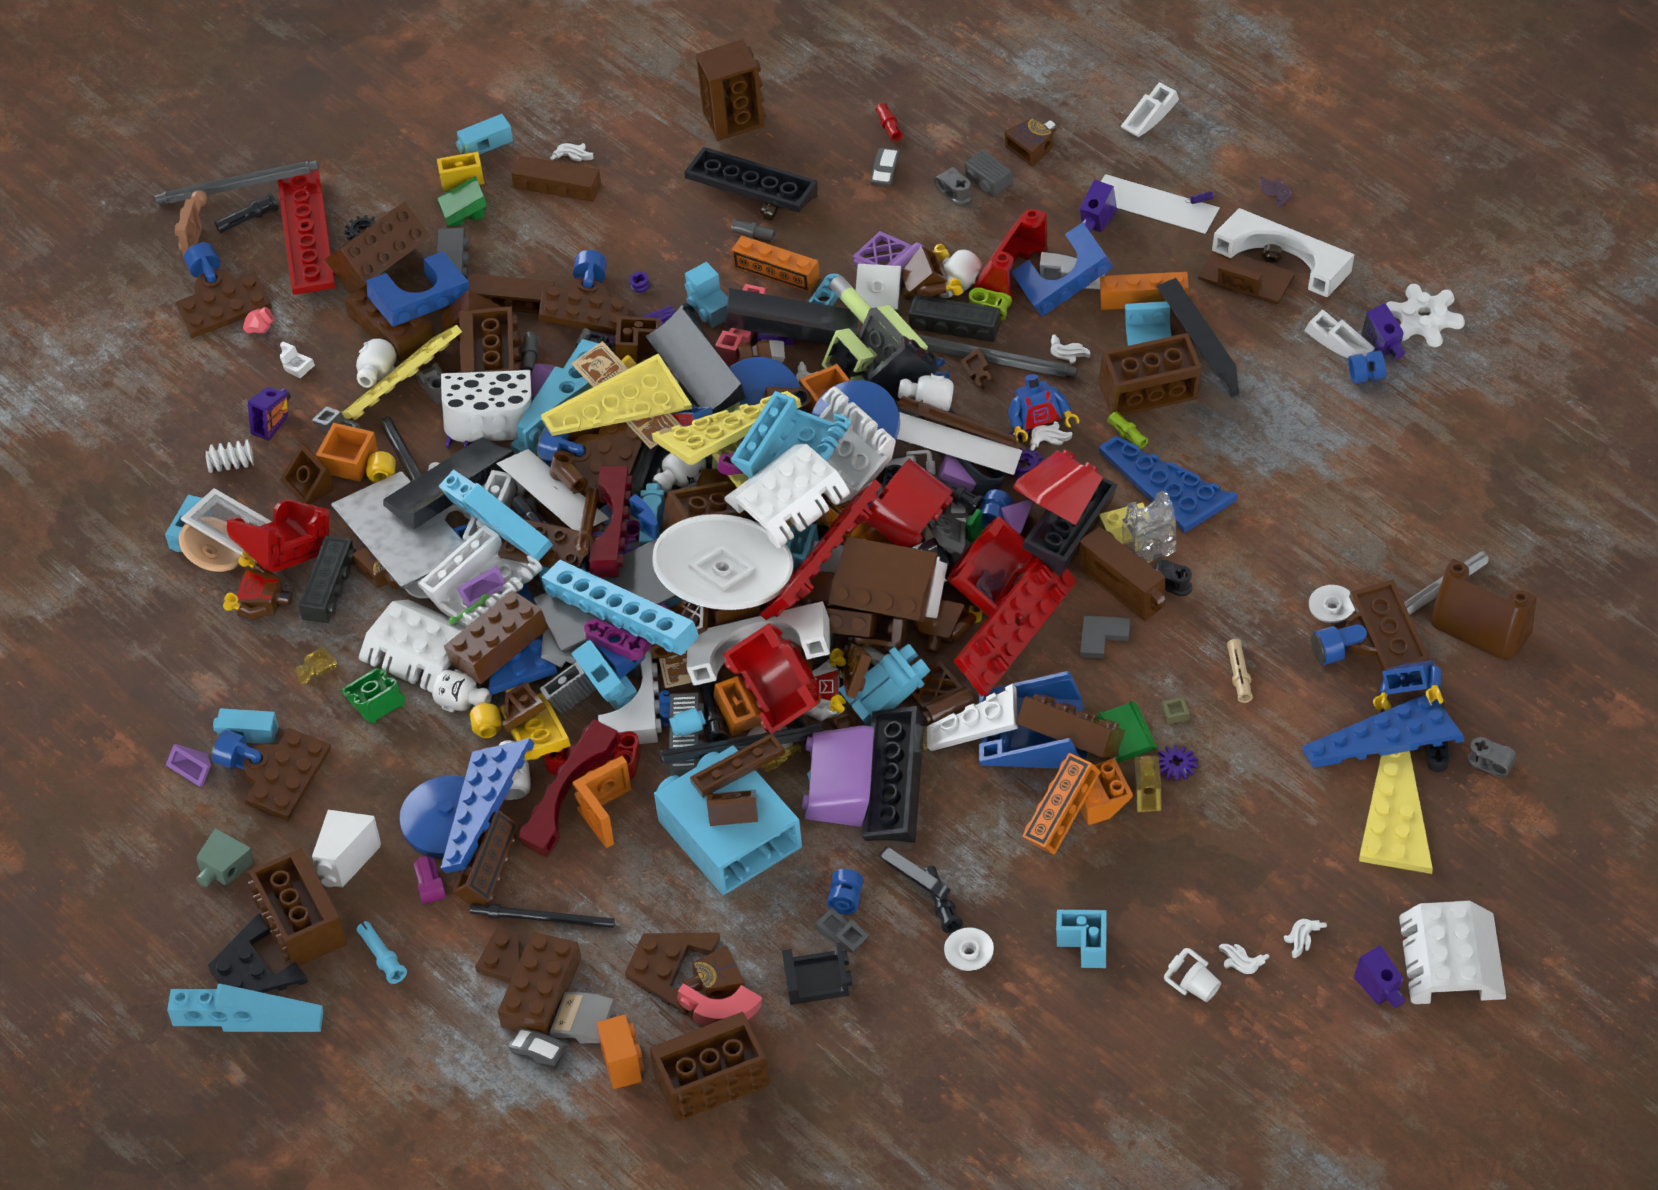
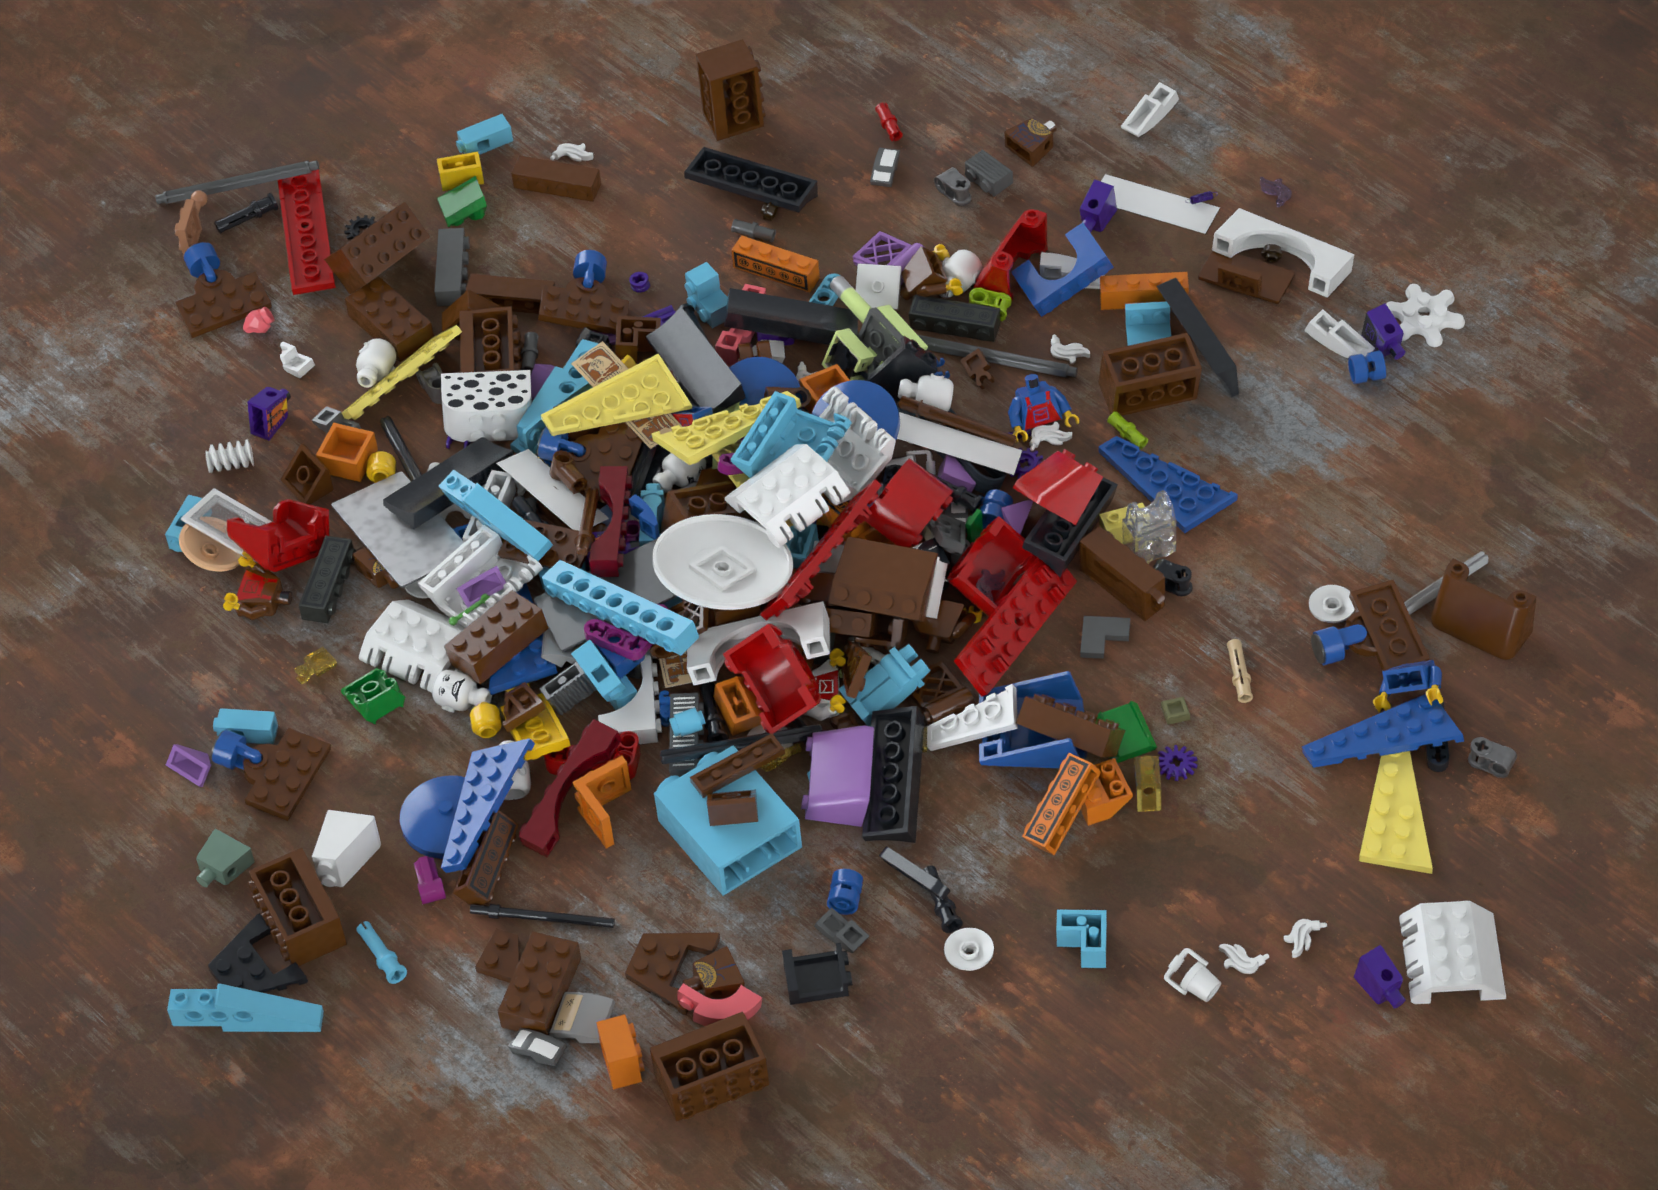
(403, 306): blue arch -> none

